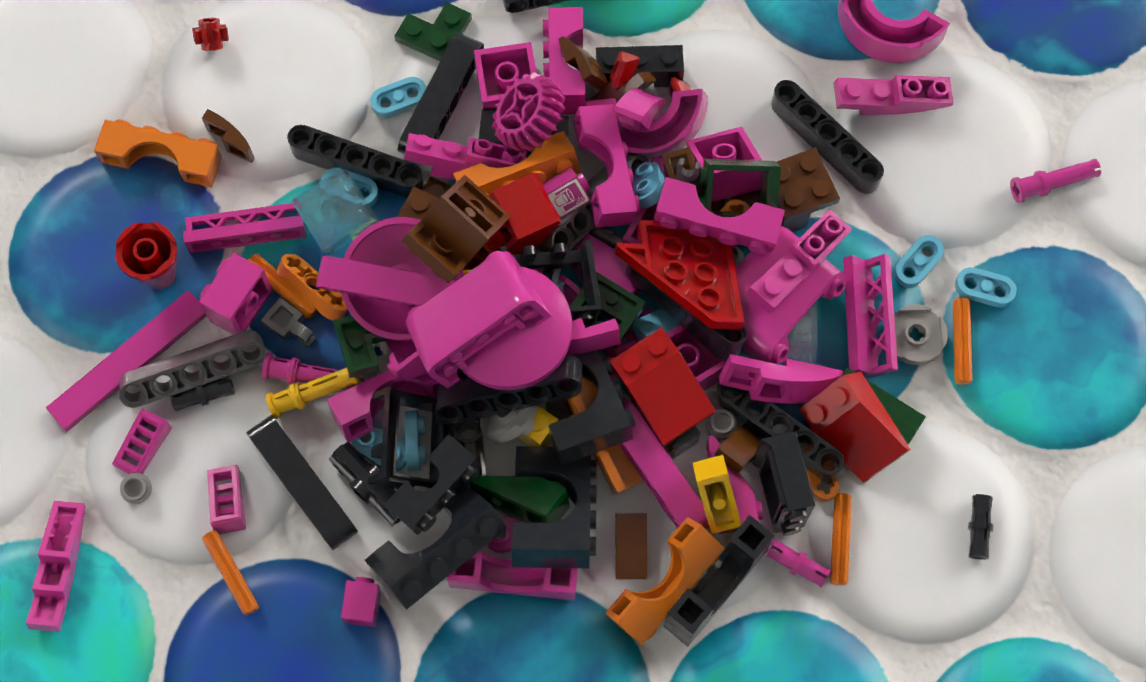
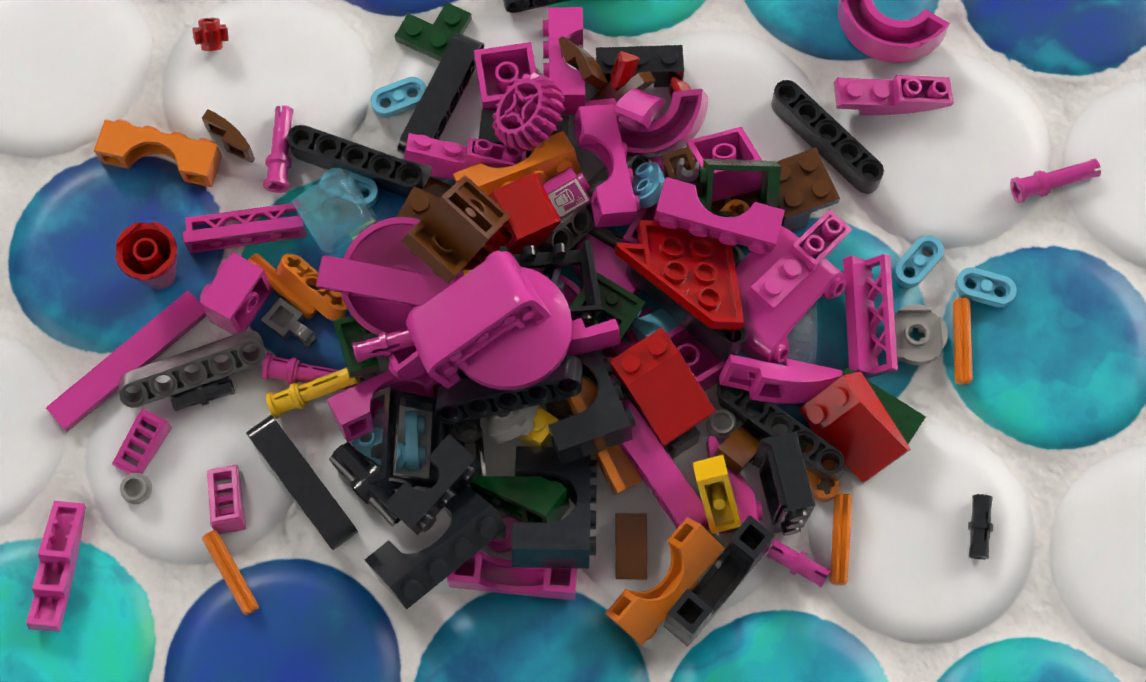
(279, 161): none -> dark pink pin
(361, 602): dark pink brick -> none
(382, 345): none -> dark pink pin

